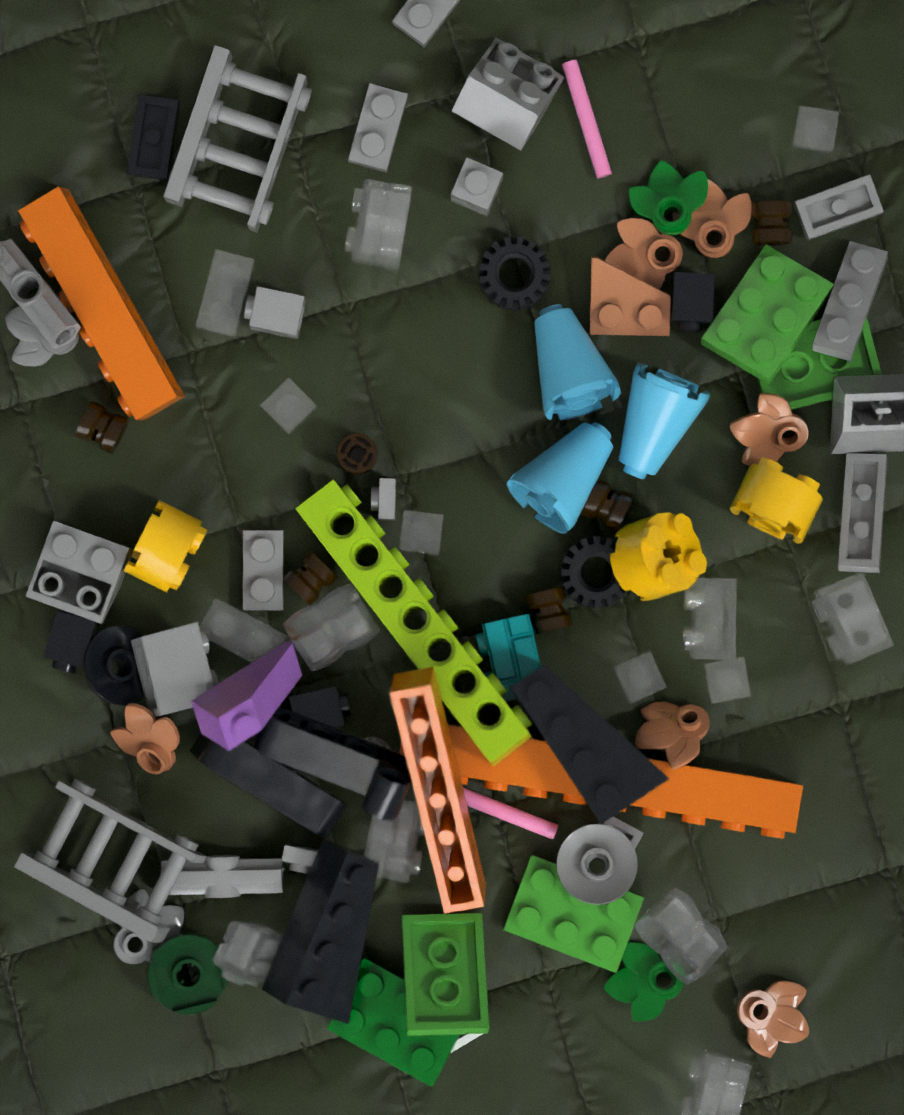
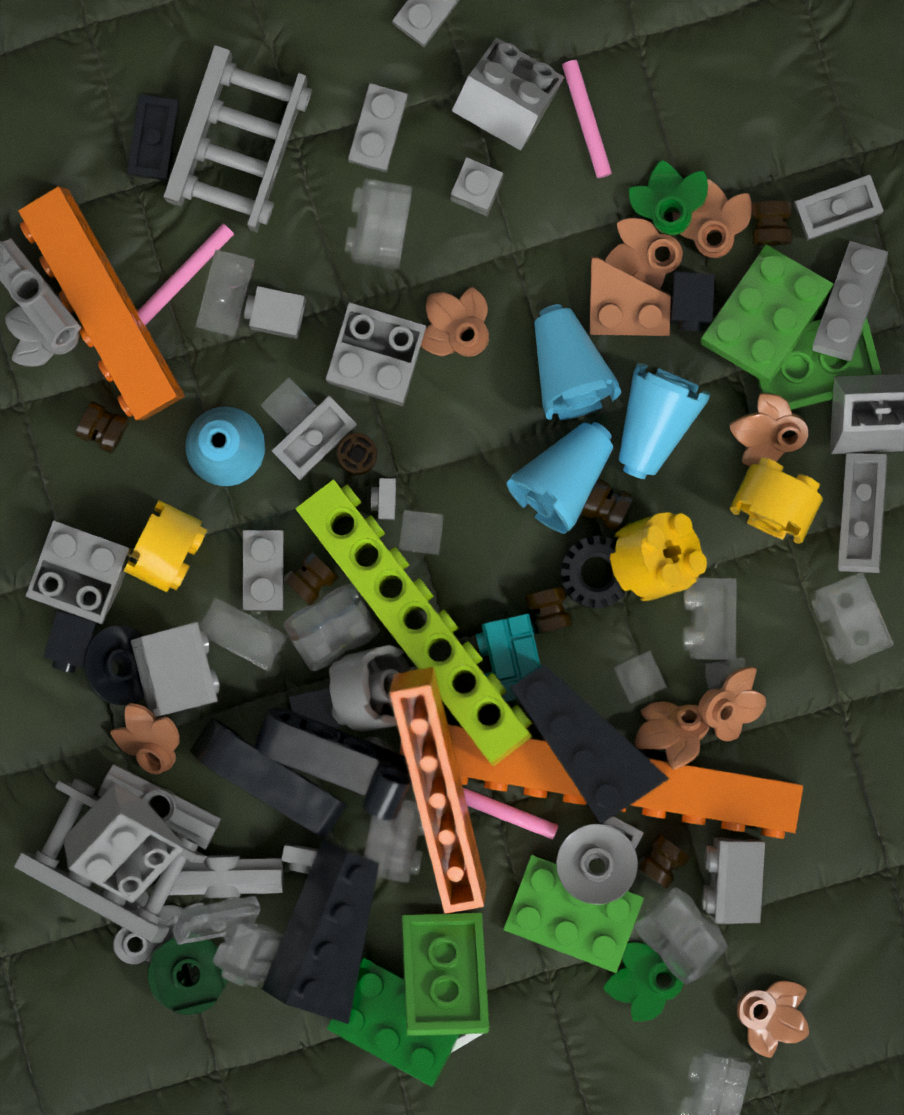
(121, 844): none -> light grey slope
(183, 816): none -> light grey piece
(184, 273): none -> bright pink bar
(211, 920): none -> clear plate
(237, 458): none -> medium azure cone
(247, 698): medium lavender slope -> none
(314, 438): none -> light grey plate
(363, 686): none -> light grey brick
(376, 354): none -> light grey slope
(453, 317): none -> nougat plate
(514, 249): black tyre -> none
(662, 861): none -> dark brown wheel
(732, 704): none -> nougat plate
(735, 880): none -> light grey slope
(815, 129): clear plate -> none

